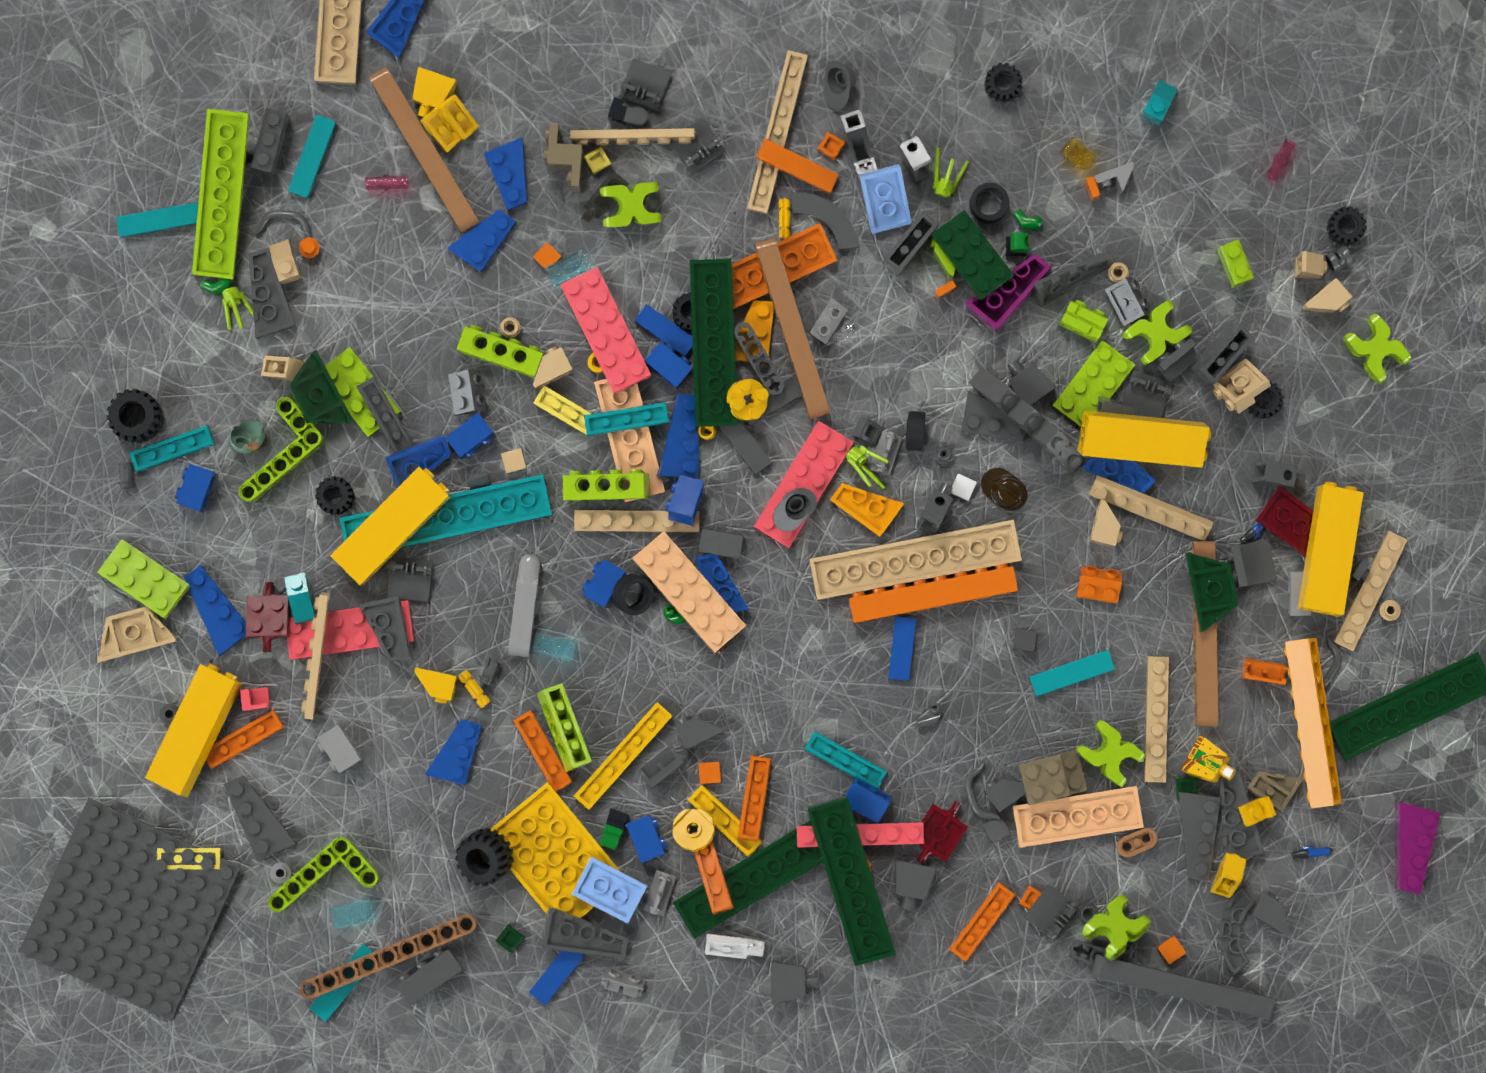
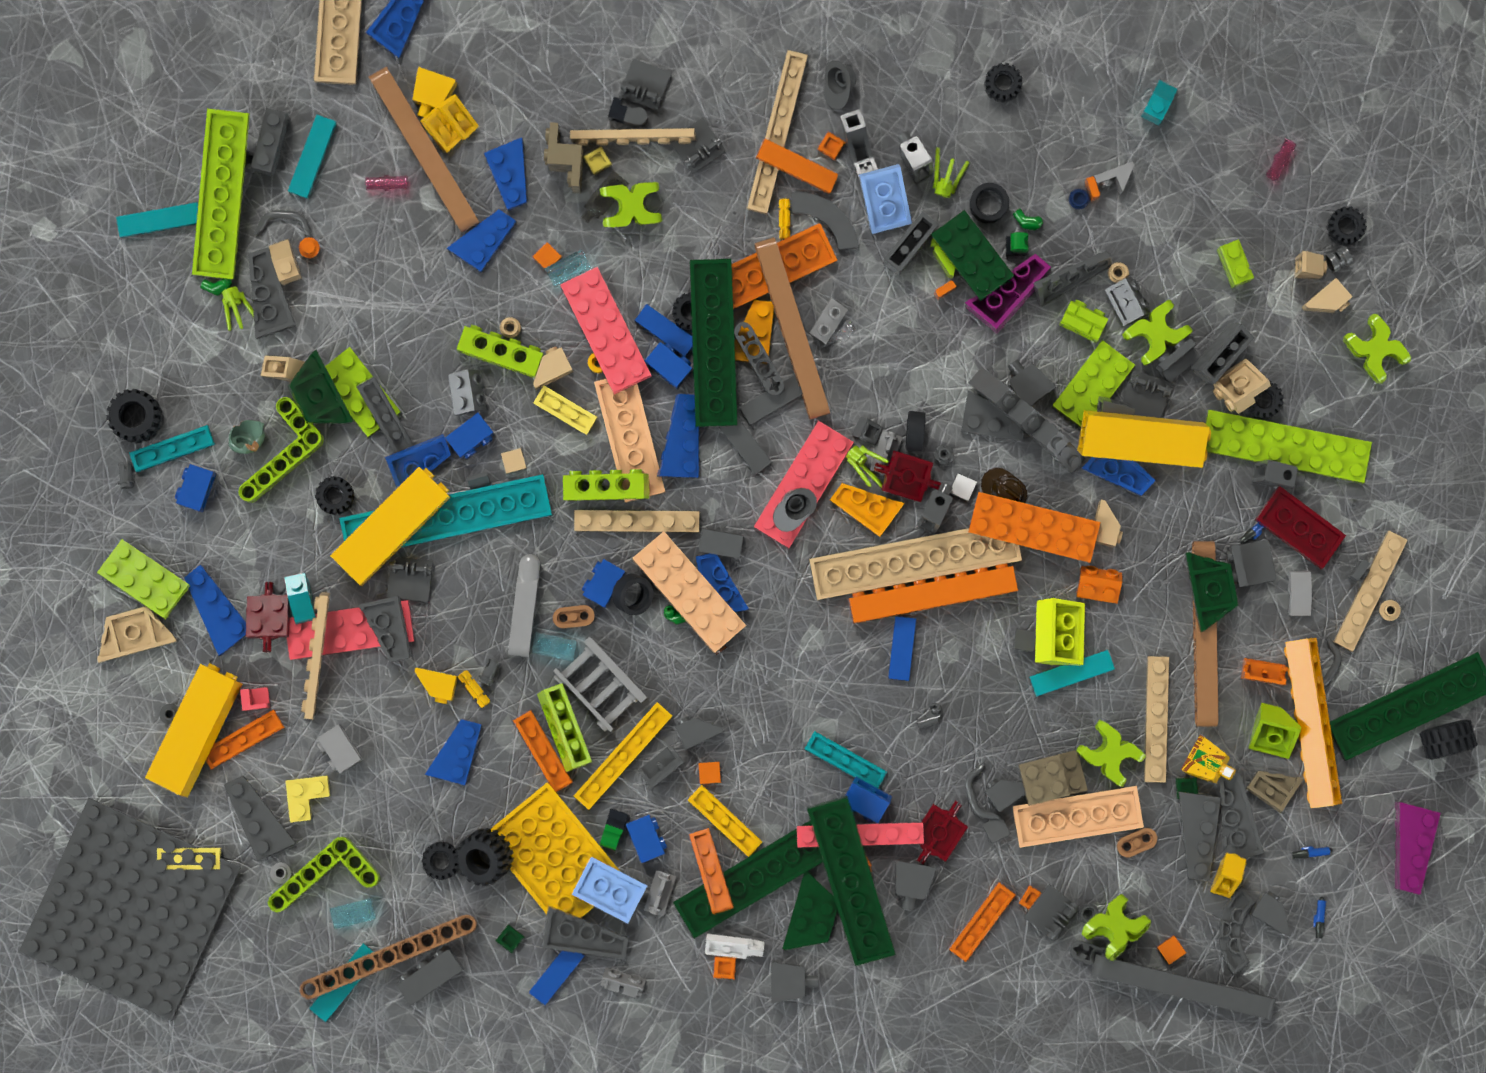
(299, 795): none -> light yellow plate
(429, 866): none -> black tyre
(573, 614): none -> medium nougat plate
(620, 680): none -> light grey fence
(626, 419): teal tile -> none
(685, 500): blue brick -> none
(694, 841): yellow plate -> none
(706, 436): yellow hinge -> none
(724, 967): none -> orange tile
(754, 798): orange tile -> none
(758, 397): yellow plate -> none
(811, 915): none -> dark green wing
(907, 476): none -> dark red plate
(1034, 527): none -> orange plate
(1059, 632): none -> neon yellow slope
(1077, 154): clear yellow bracket -> none
(1079, 199): none -> dark blue plate
(1151, 508): tan plate -> none
(1257, 810): yellow bracket -> none
(1274, 731): none -> lime slope
(1295, 446): none -> lime plate
(1319, 918): none -> piece
(1330, 549): yellow brick -> none
(1448, 739): none -> black tyre

